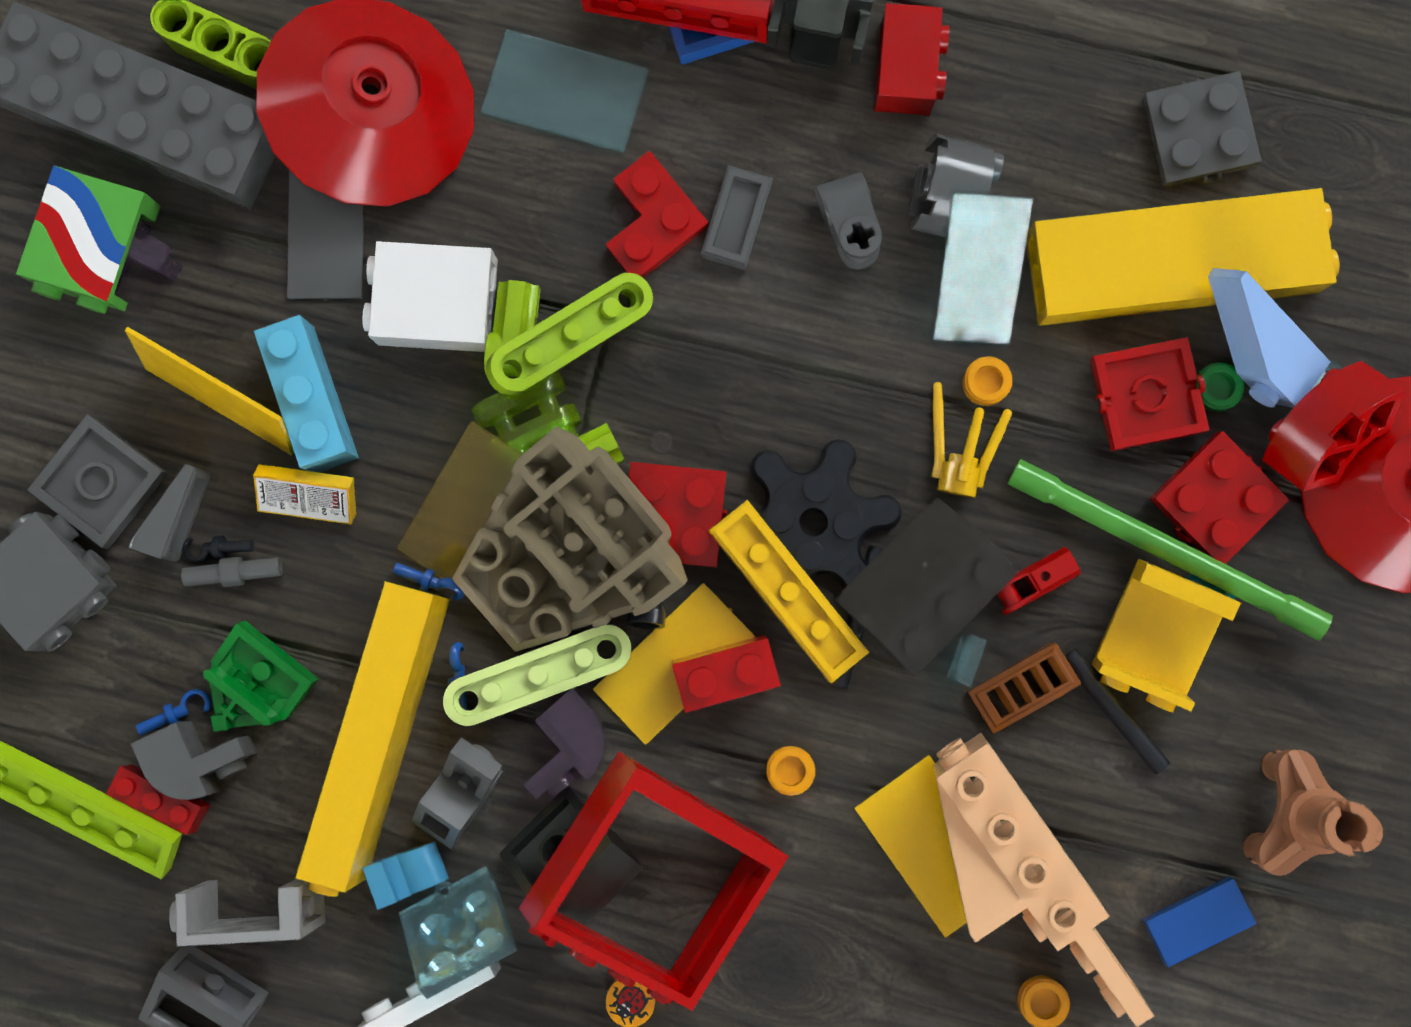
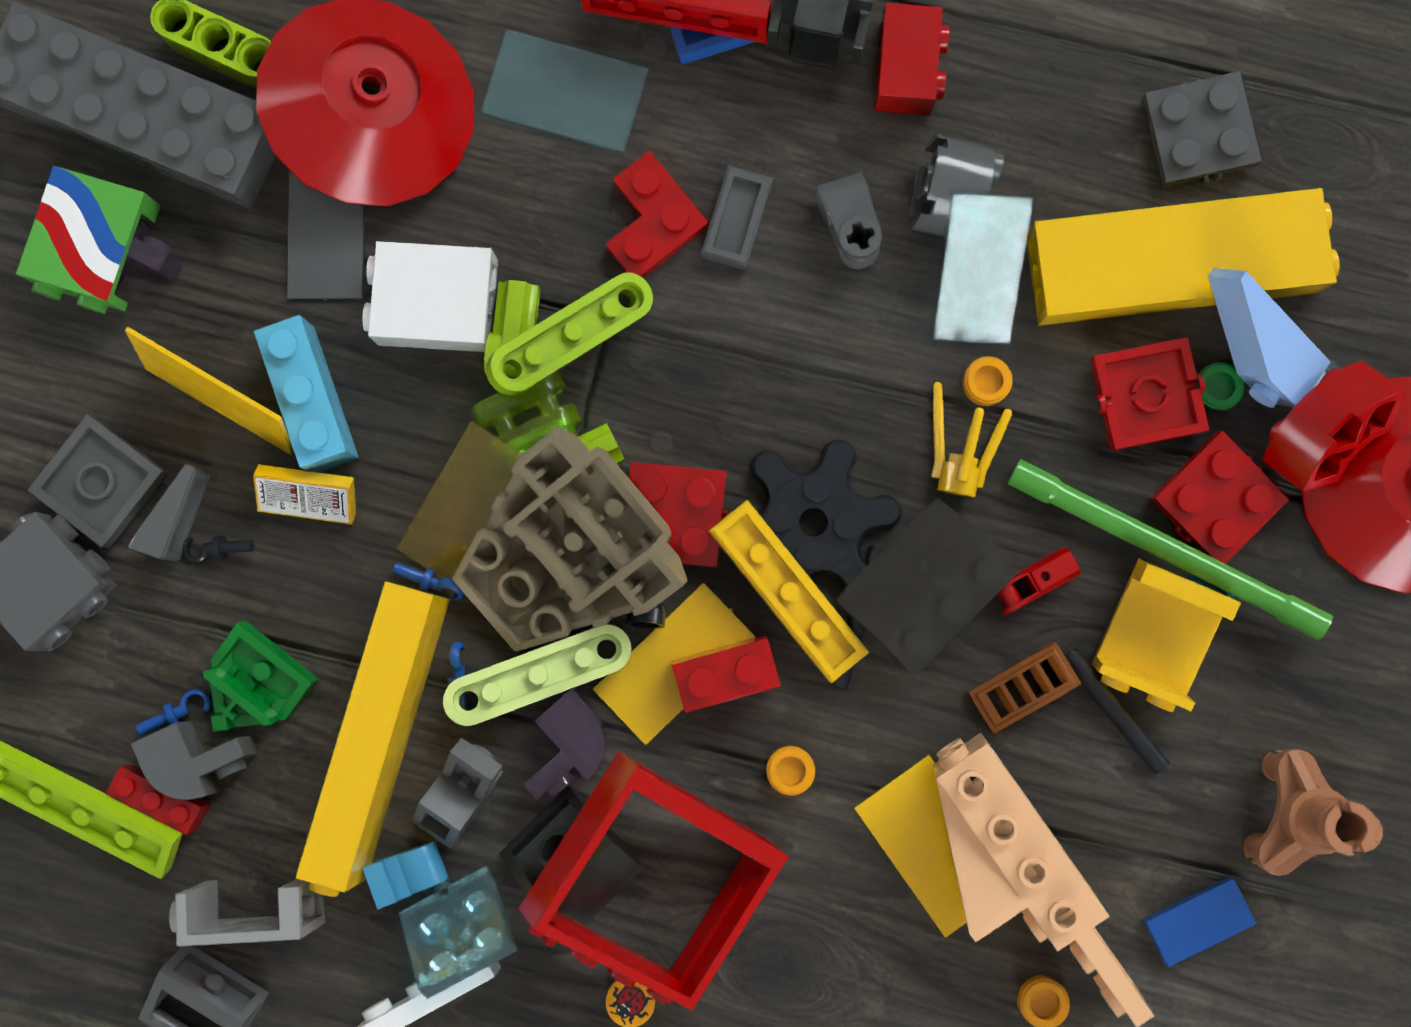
(231, 571): dark grey bar -> none
(966, 660): clear light blue tile -> none

